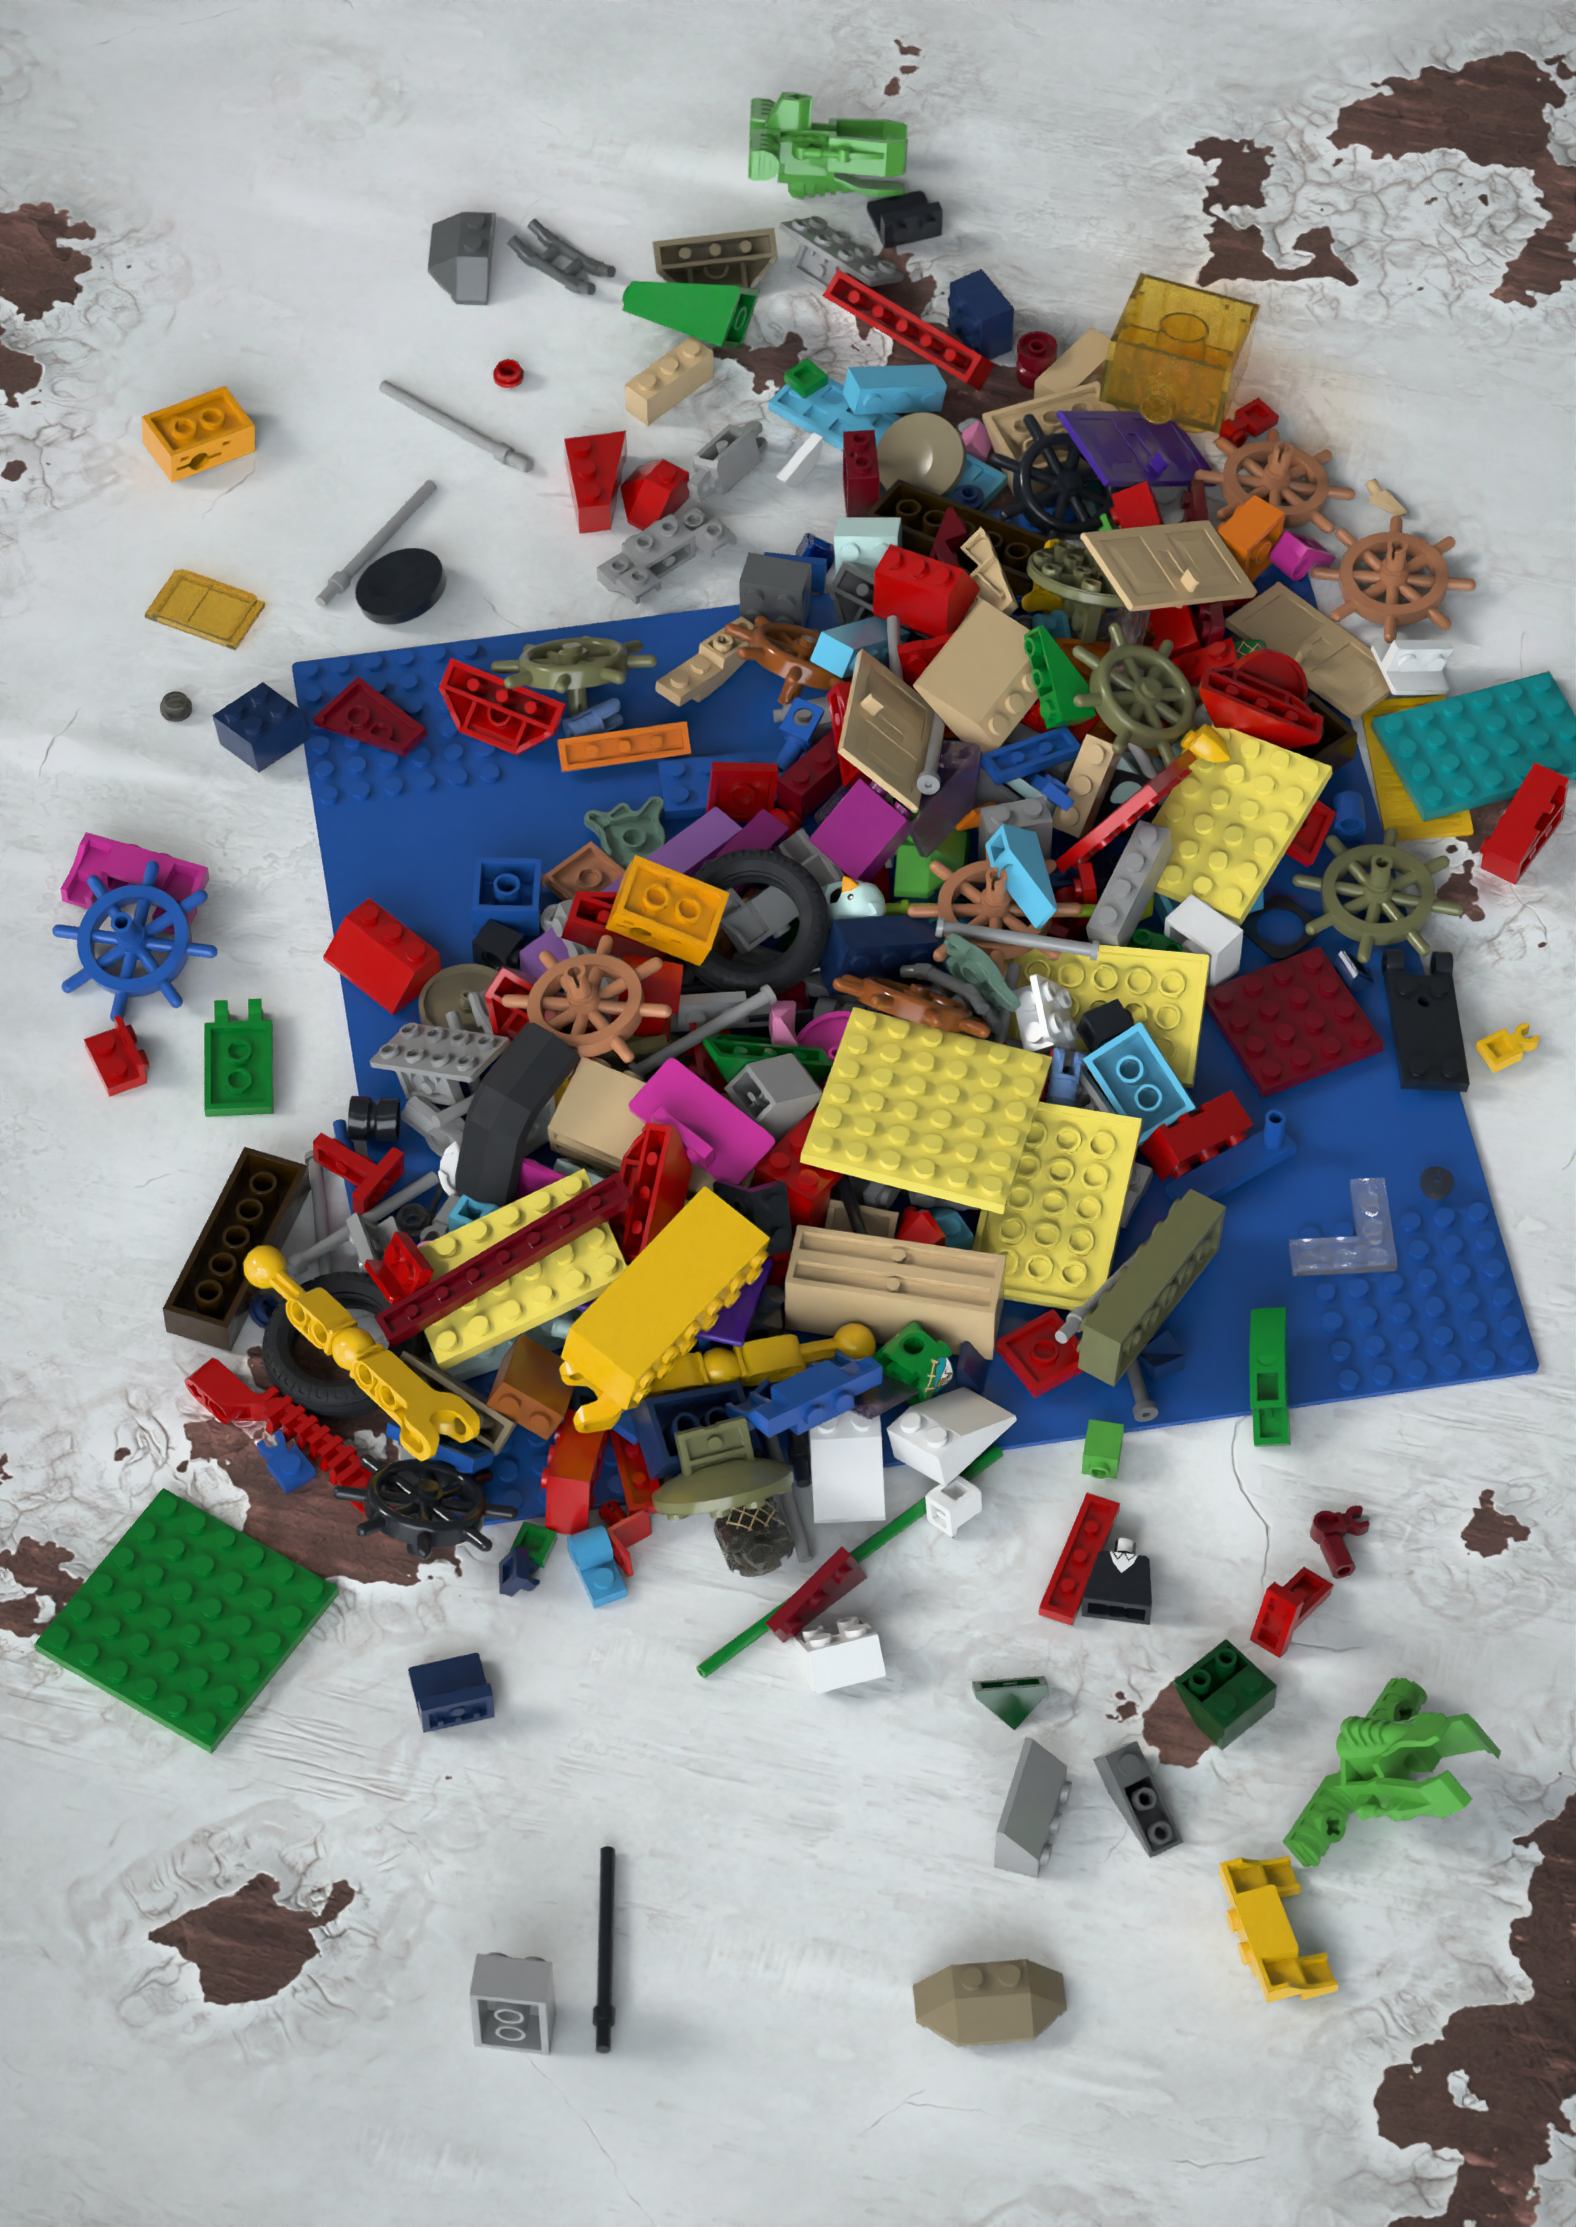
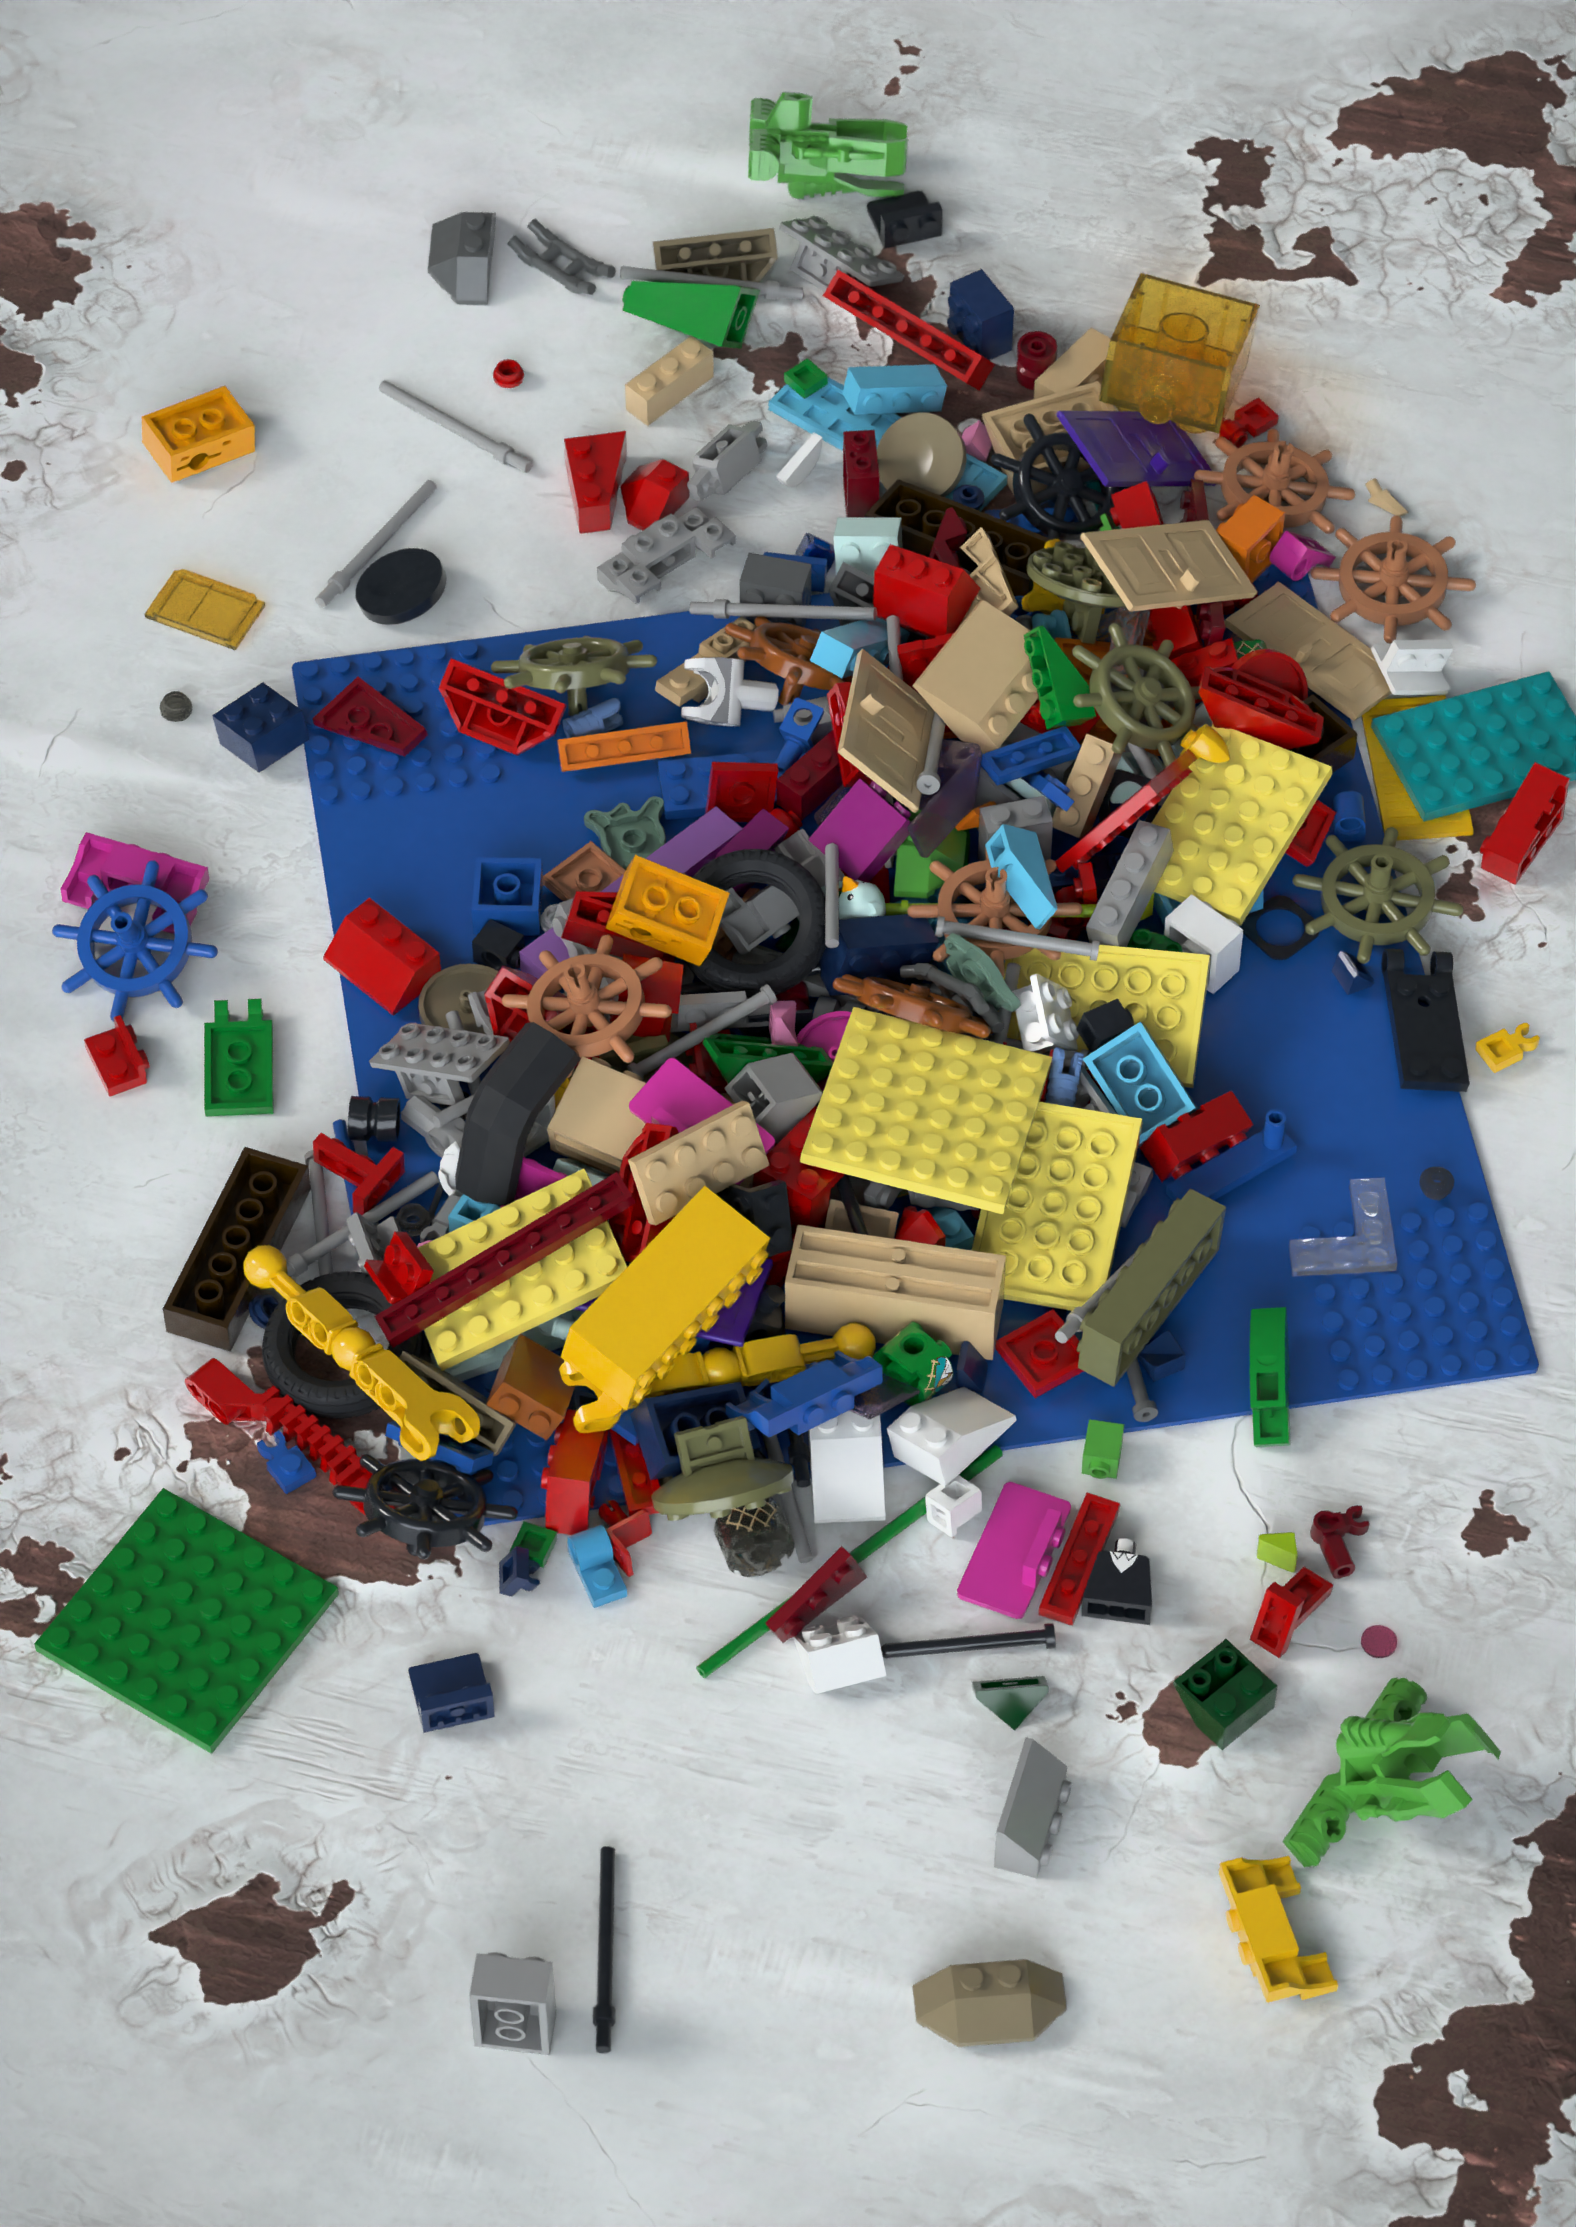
(707, 1154): none -> tan plate
(724, 609): none -> light grey bar
(728, 692): none -> white connector
(770, 289): none -> light grey bar
(831, 895): none -> light grey bar
(971, 1643): none -> black bar
(1014, 1550): none -> dark pink bracket
(1138, 1797): dark grey slope -> none
(1278, 1550): none -> lime slope
(1291, 1022): dark red plate -> none
(1379, 1641): none -> clear pink piece

